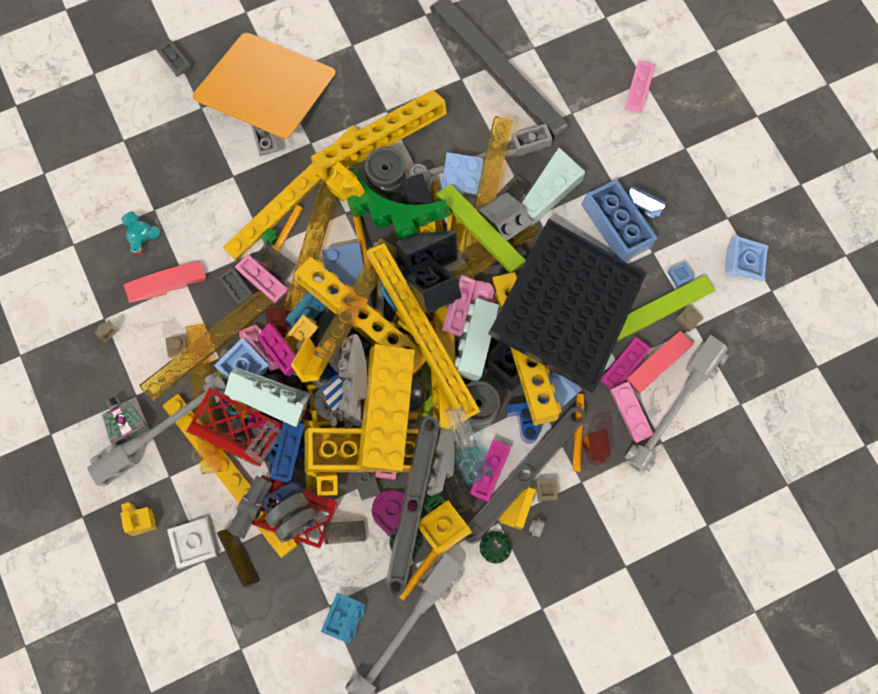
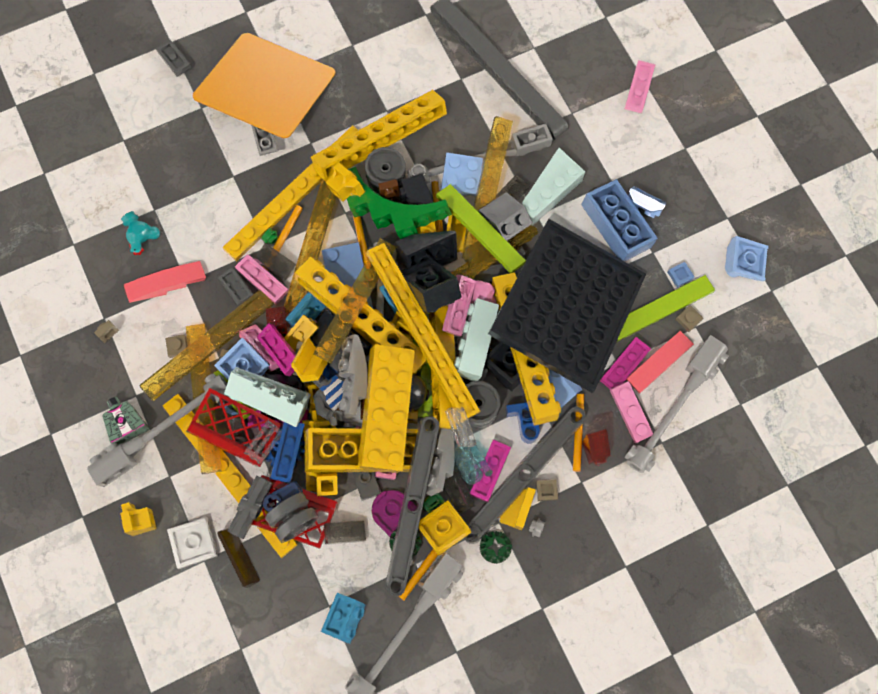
(389, 190): none -> reddish brown plate

